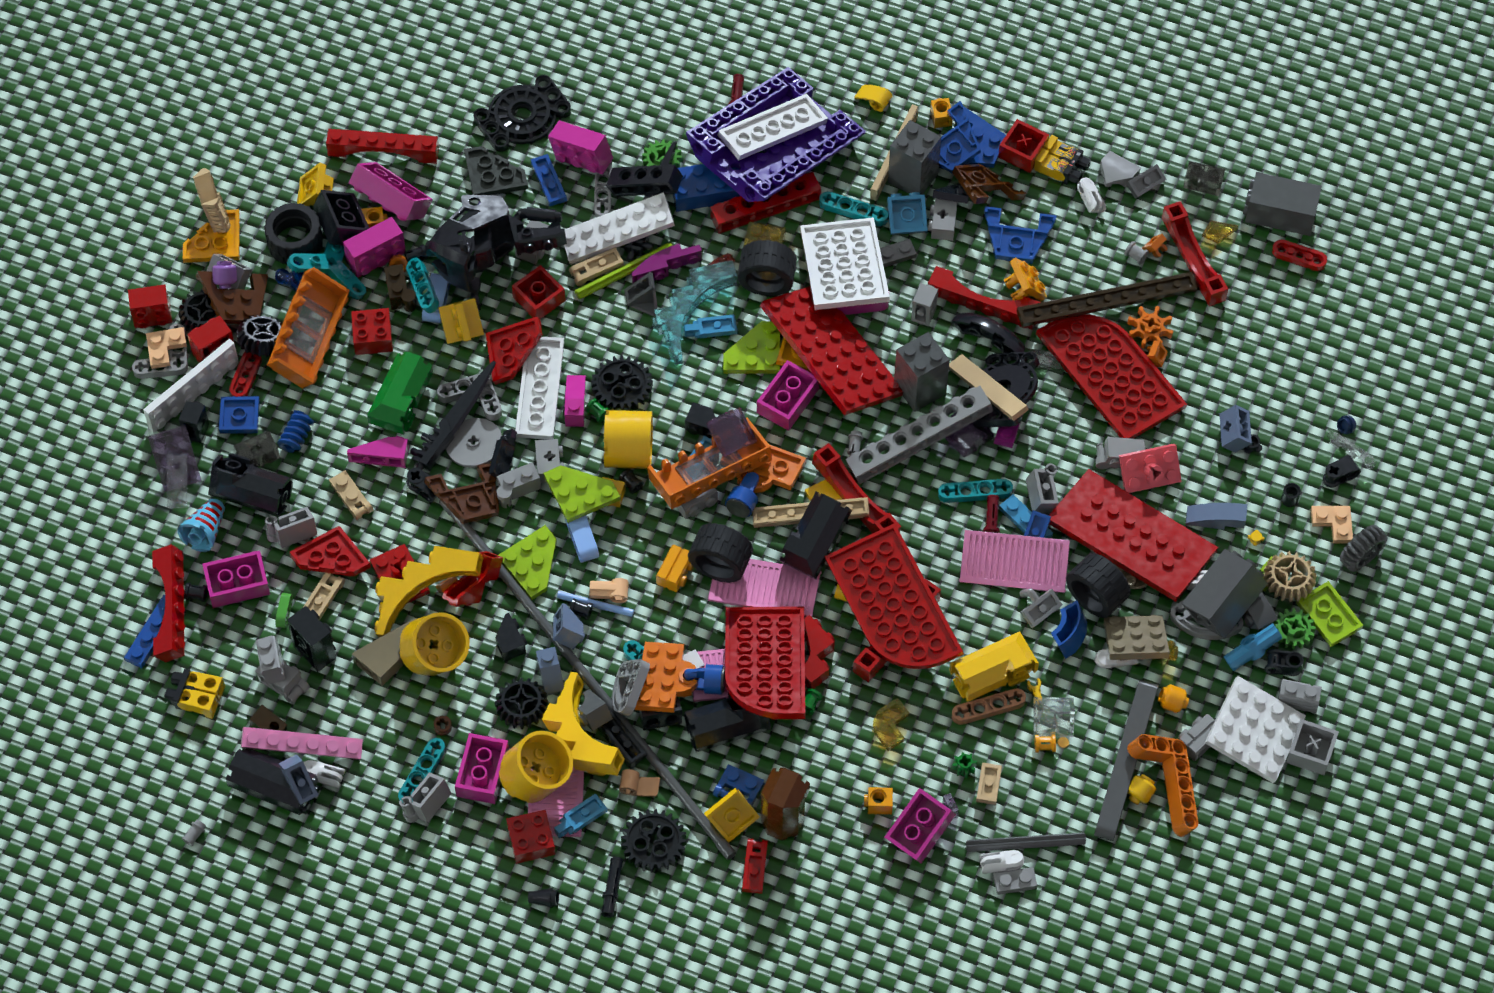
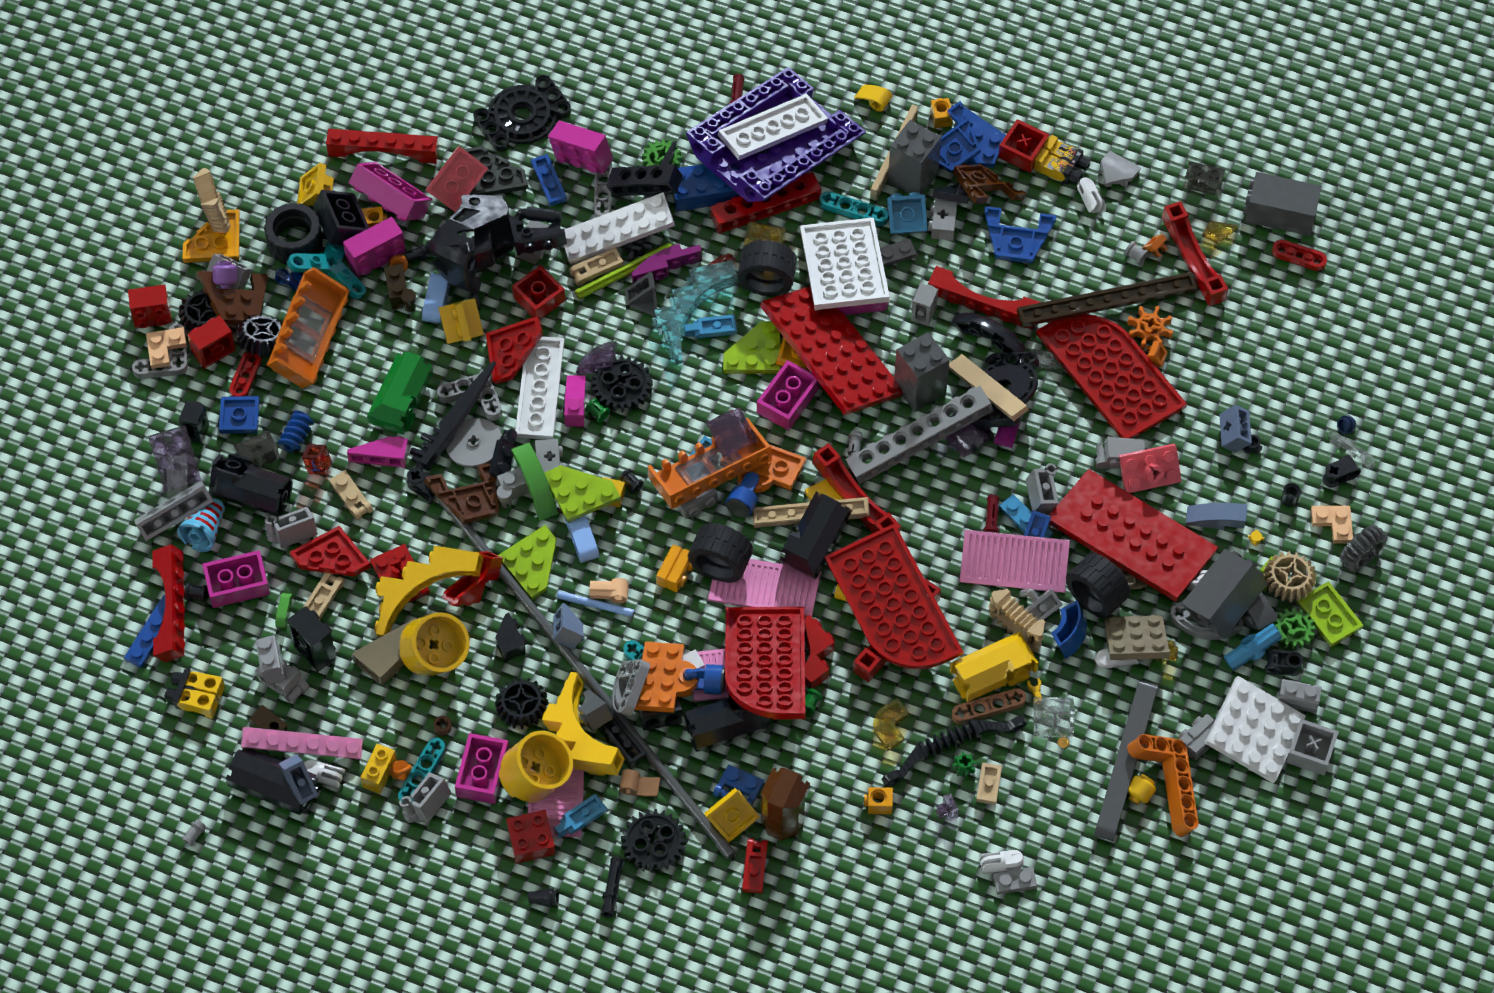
(173, 510): none -> light grey brick
(191, 385): white plate -> none
(317, 459): none -> clear red brick
(372, 331): red brick -> none
(378, 768): none -> yellow brick
(400, 770): none -> orange tile
(420, 286): teal beam -> none
(446, 584): orange tile -> none
(456, 178): none -> coral plate
(535, 480): none -> bright green slope
(550, 670): sand blue slope -> none
(581, 609): black bush -> none
(598, 357): none -> clear purple brick
(628, 439): yellow brick -> none
(697, 418): black slope -> none
(920, 825): dark pink brick -> none
(975, 487): teal beam -> none
(975, 727): none -> black piece
(1016, 618): none -> tan piece
(1025, 842): dark grey axle -> none
(1028, 279): light orange plate -> none
(1045, 739): light orange bush -> none
(1146, 181): flat silver plate -> none
(1173, 698): light orange head -> none

